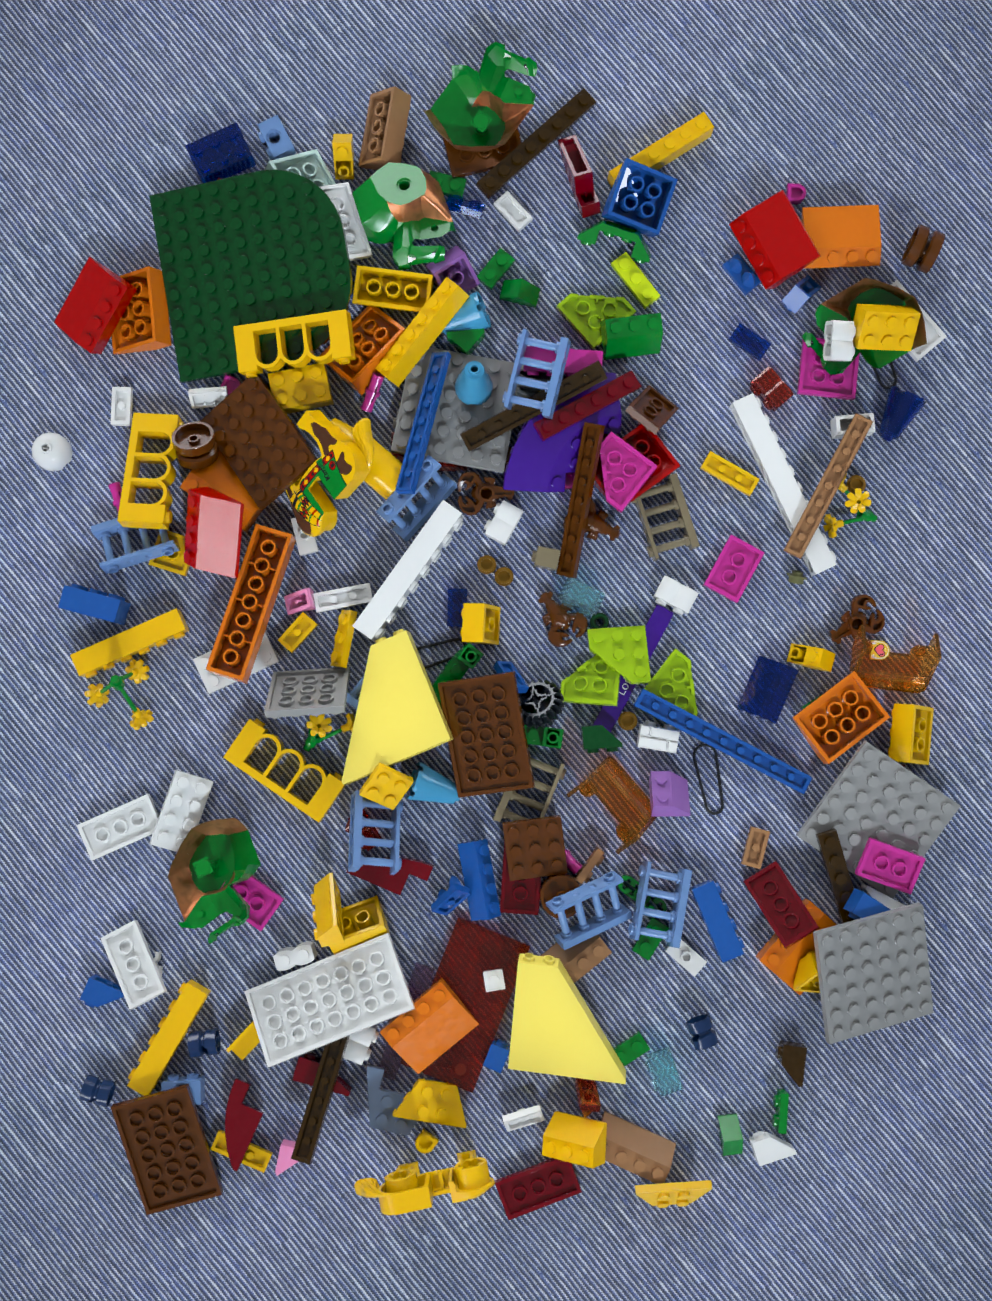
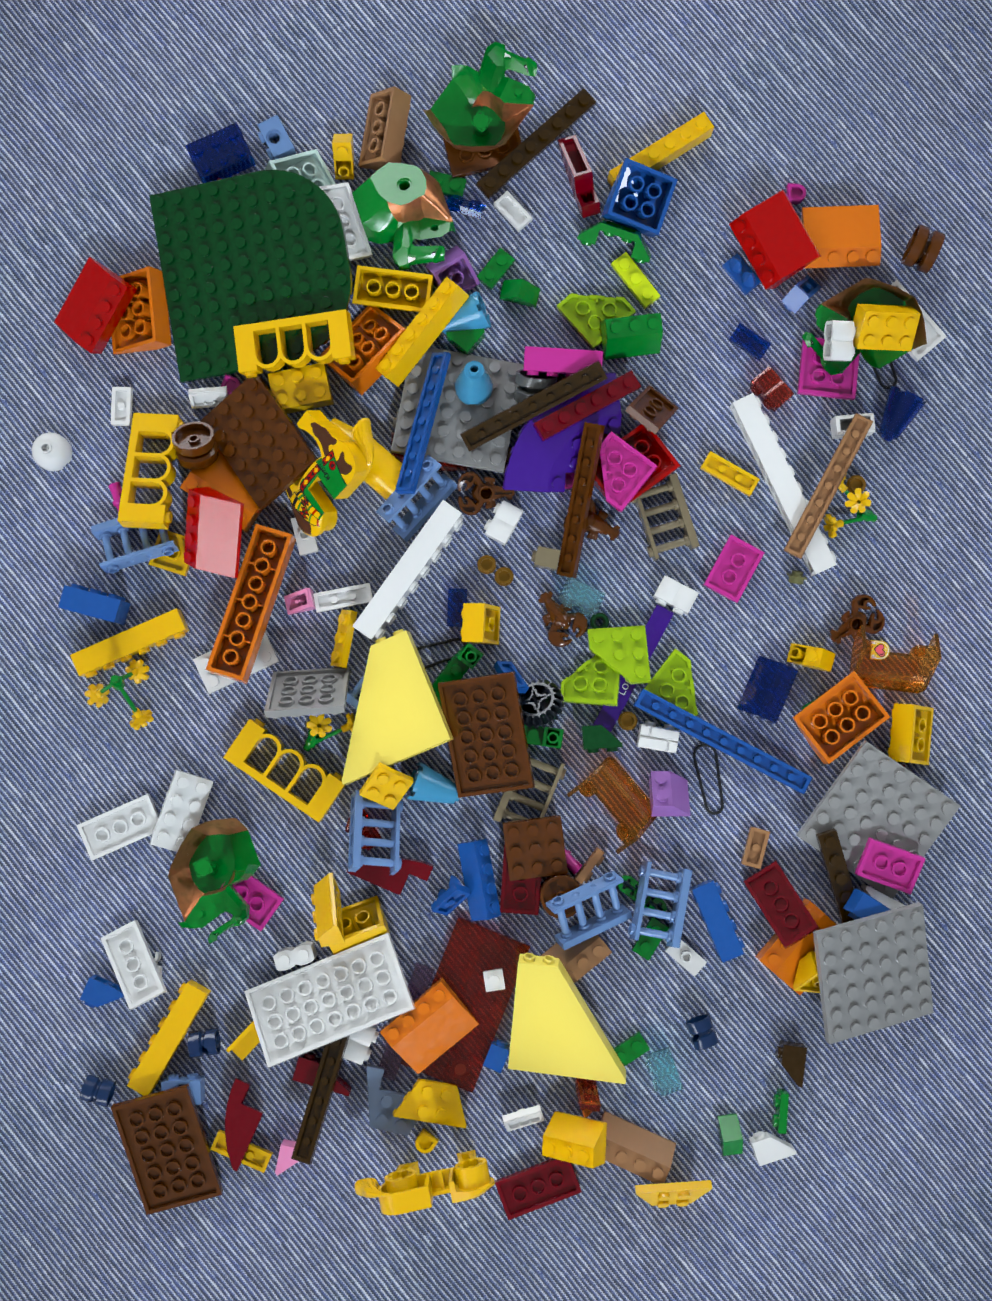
(297, 632): yellow plate -> none
(372, 392): dark pink pin -> none
(551, 387): medium blue fence -> none

